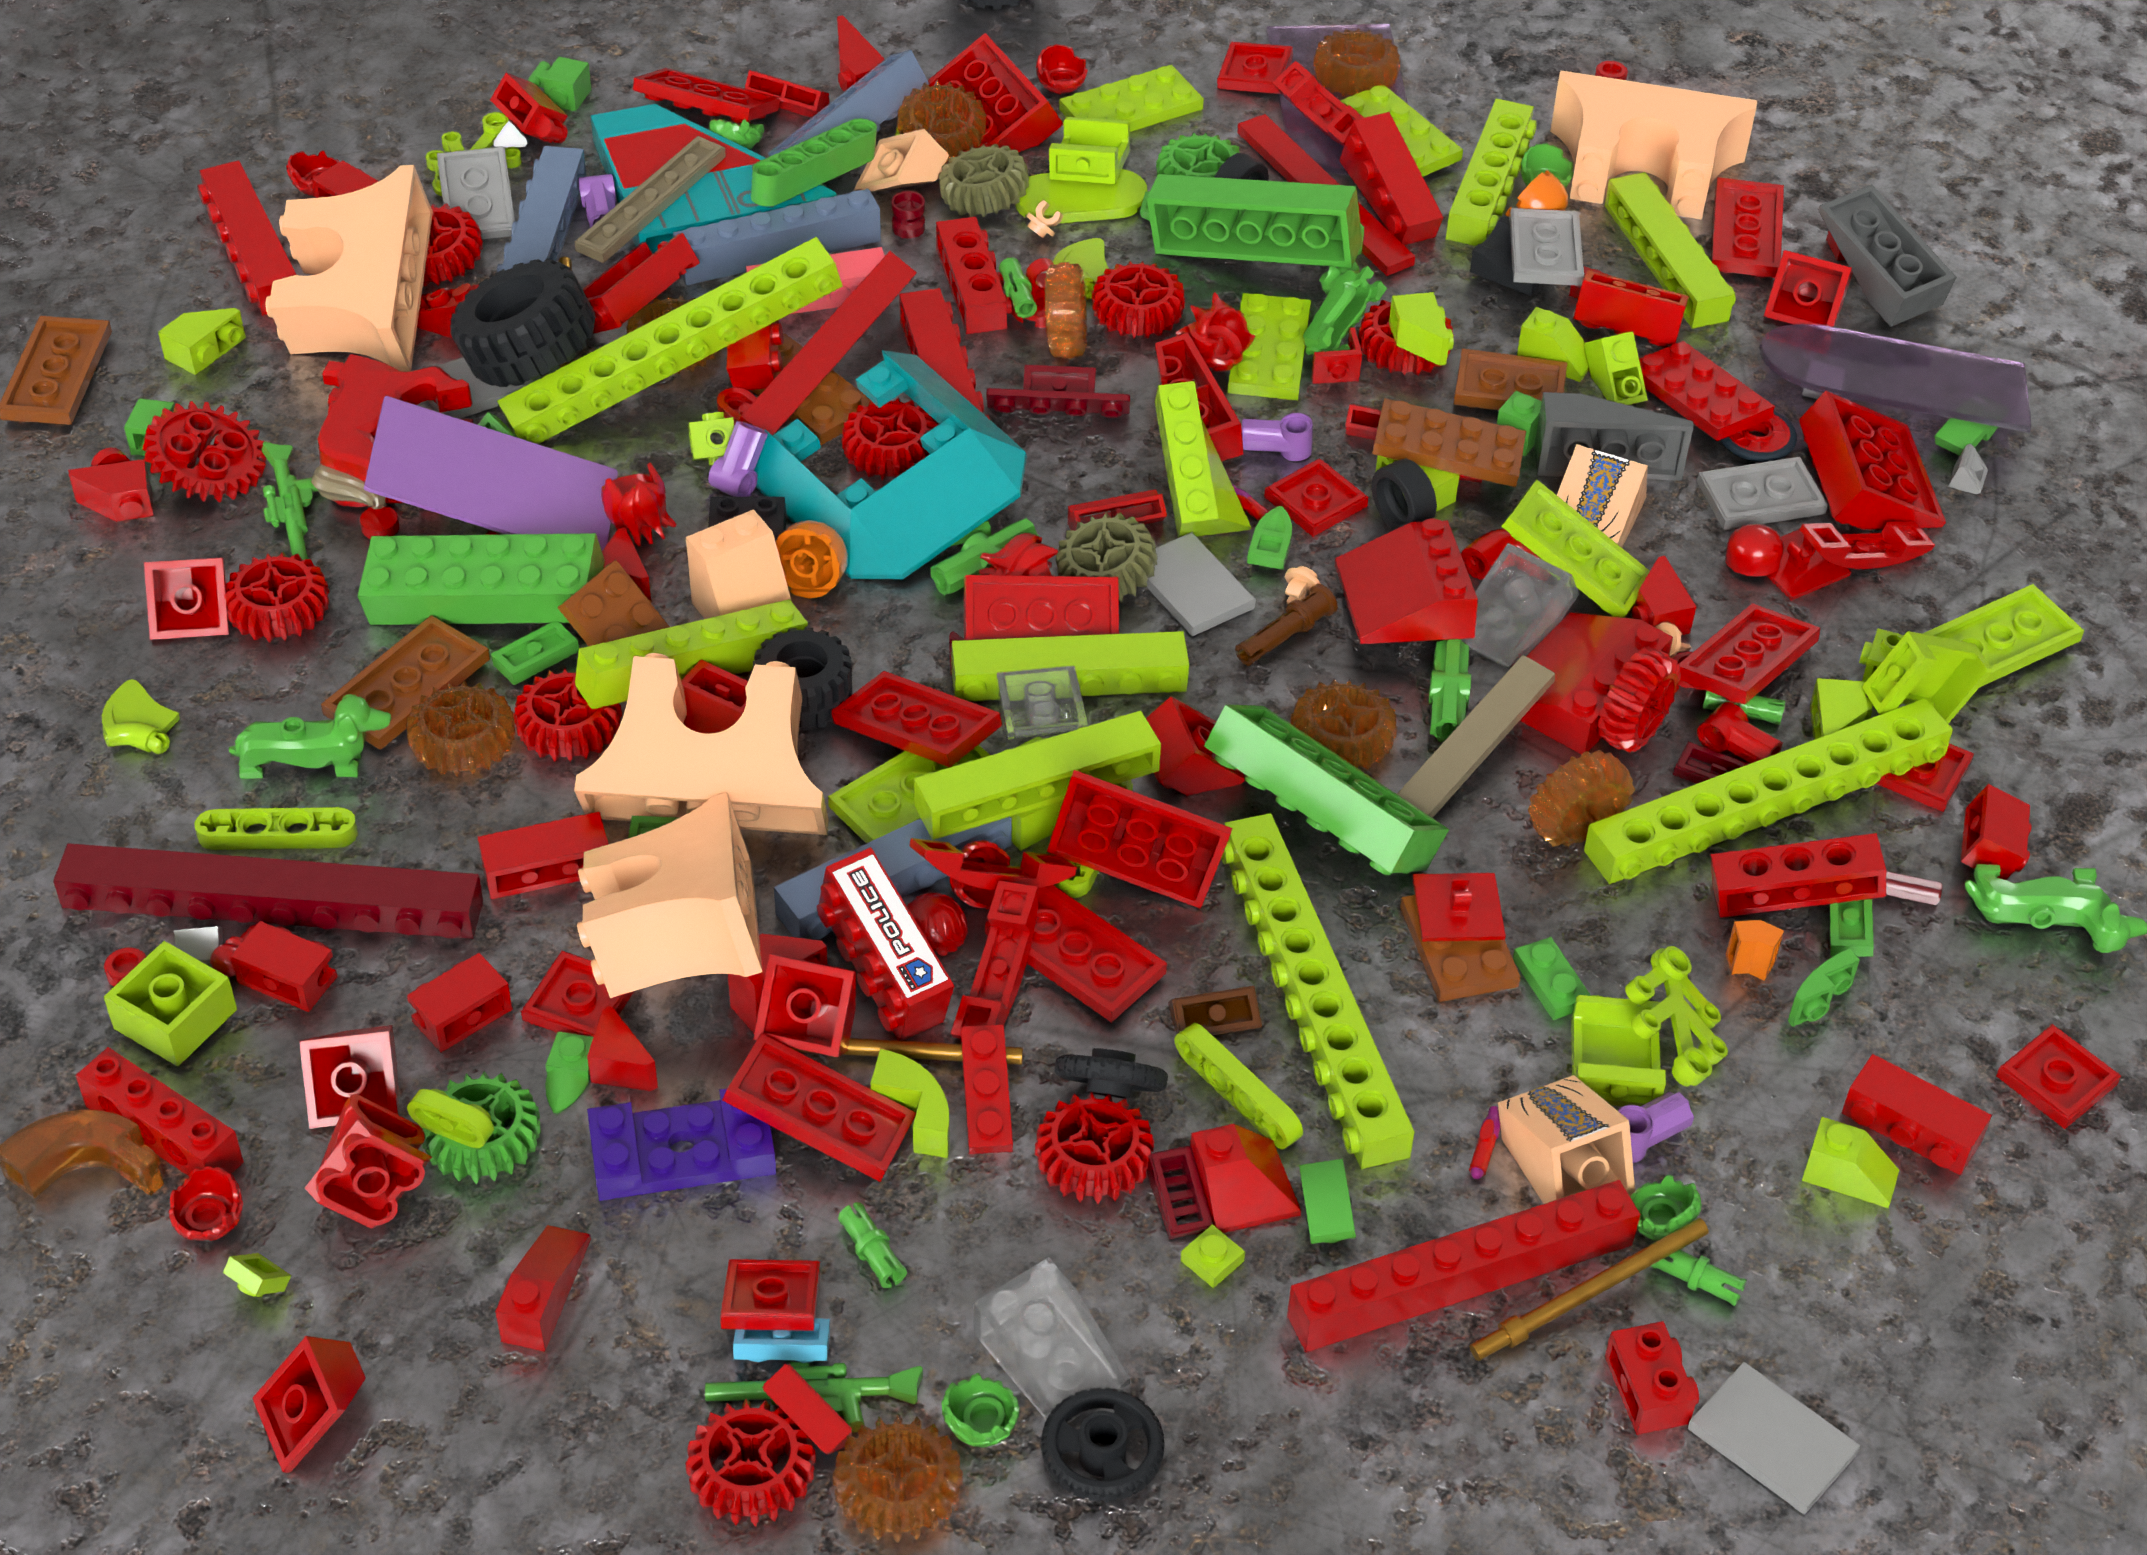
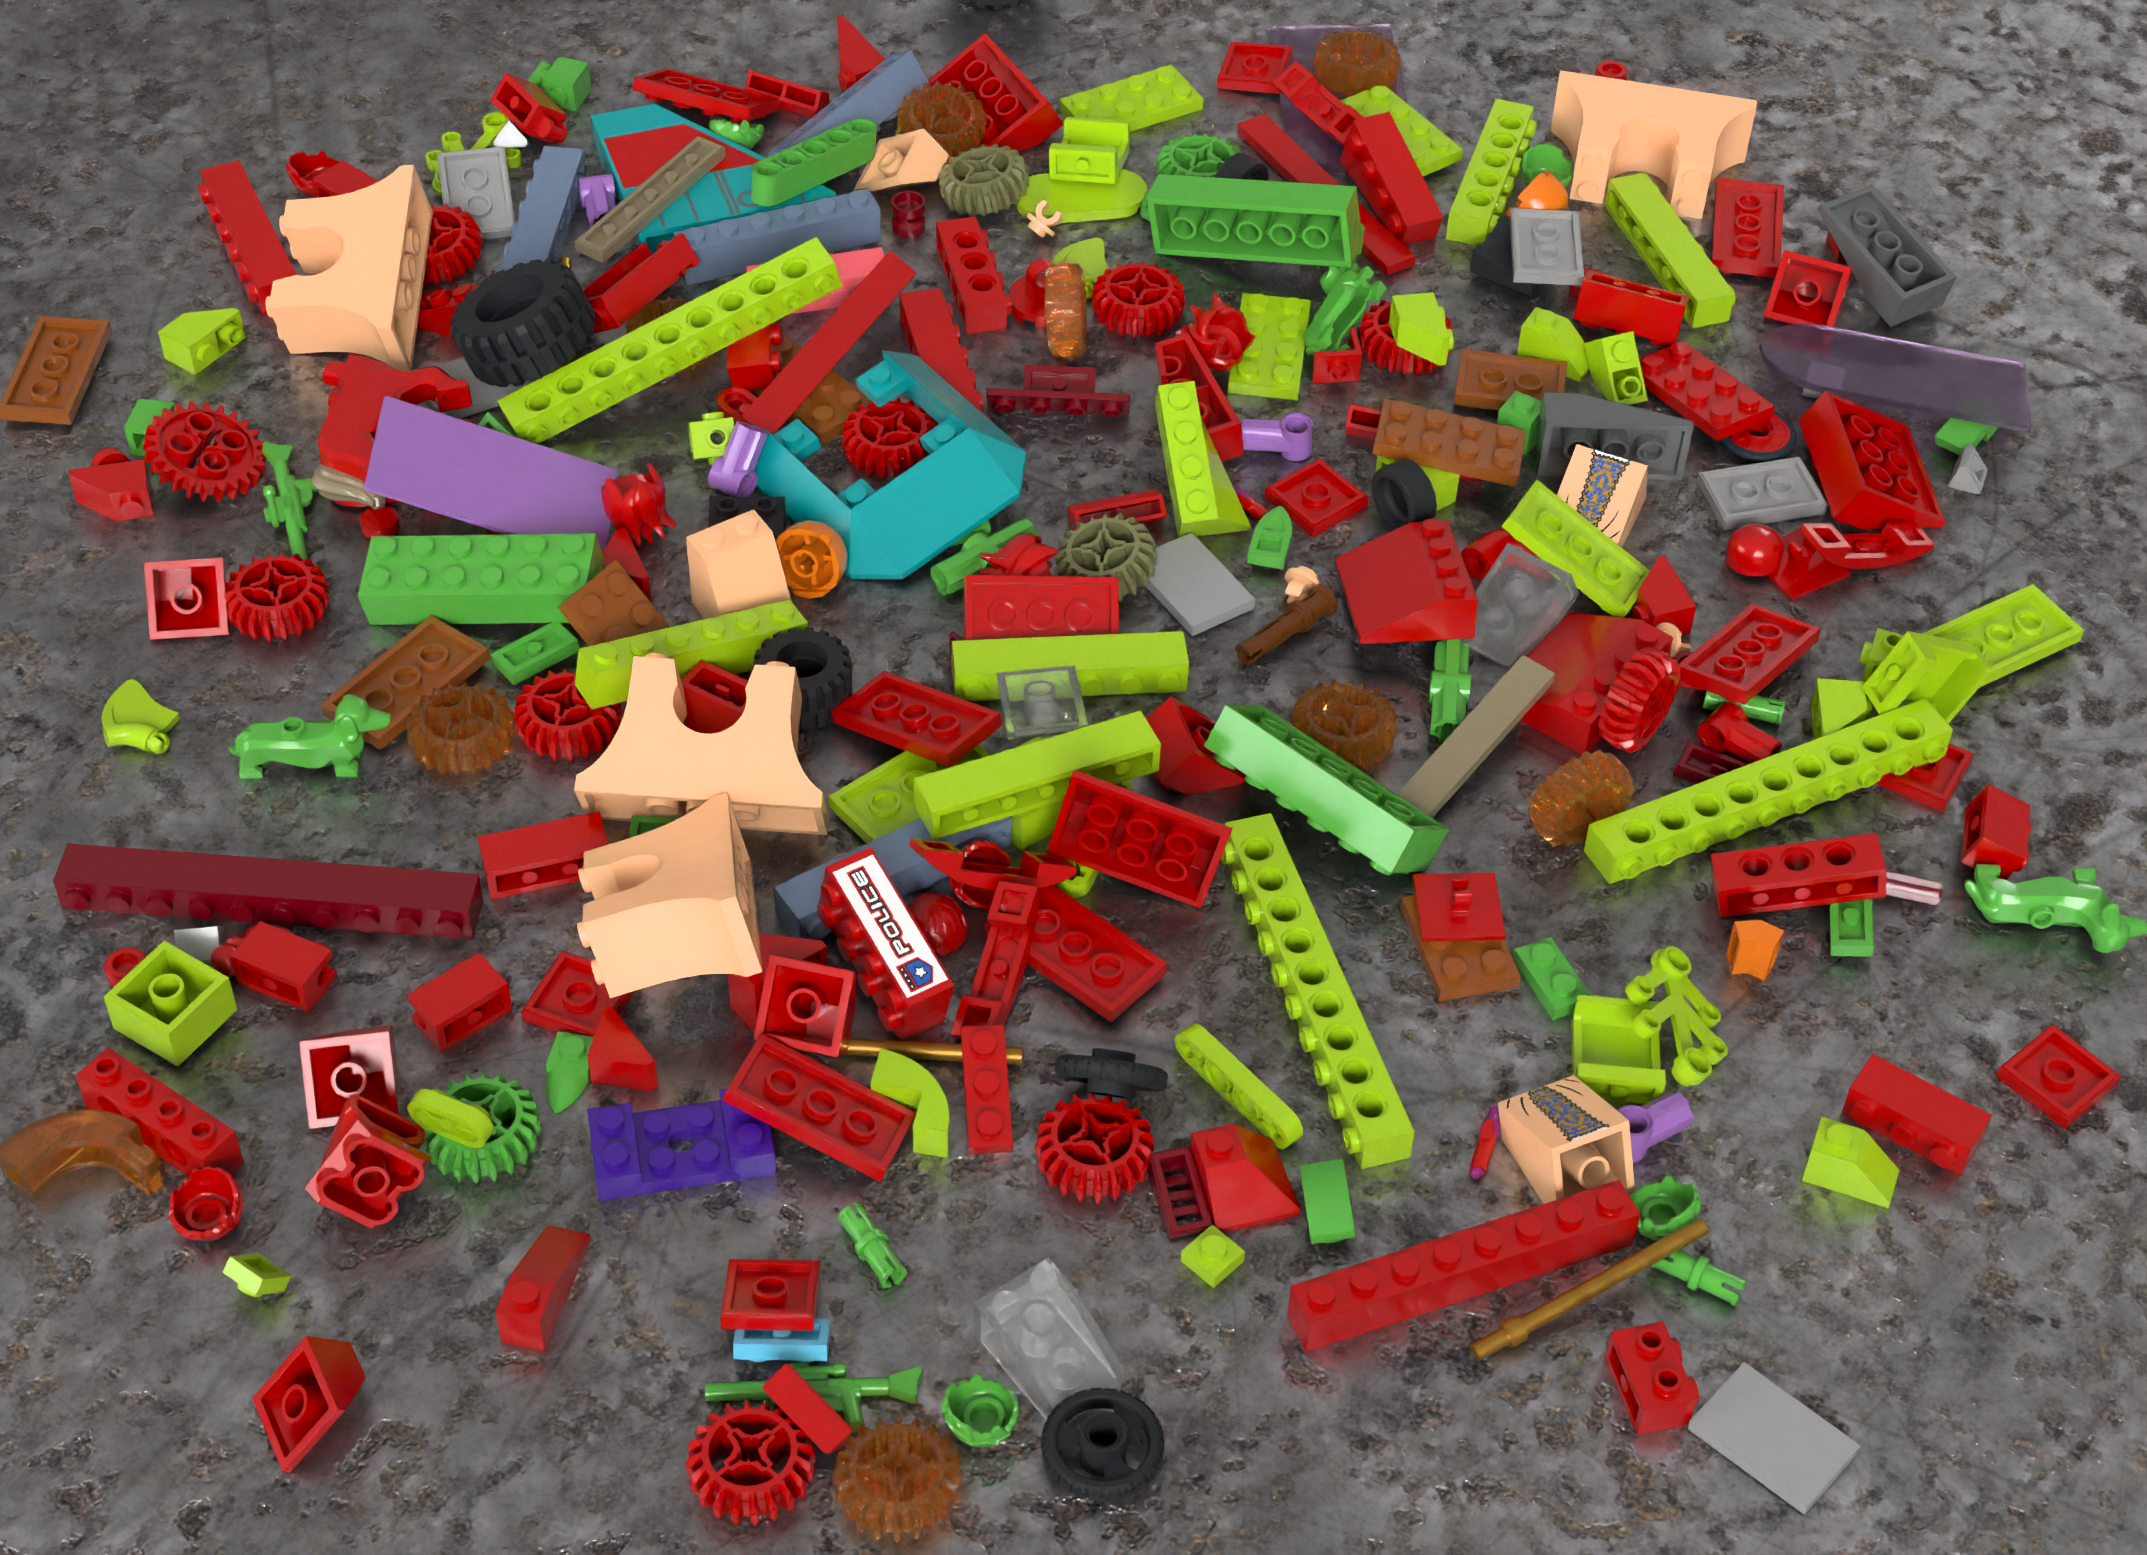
(276, 834): lime beam -> none
(1017, 287): bright green pin -> none
(1060, 69): red hair -> none
(1217, 1011): reddish brown slope -> none
(1815, 993): bright green slope -> none

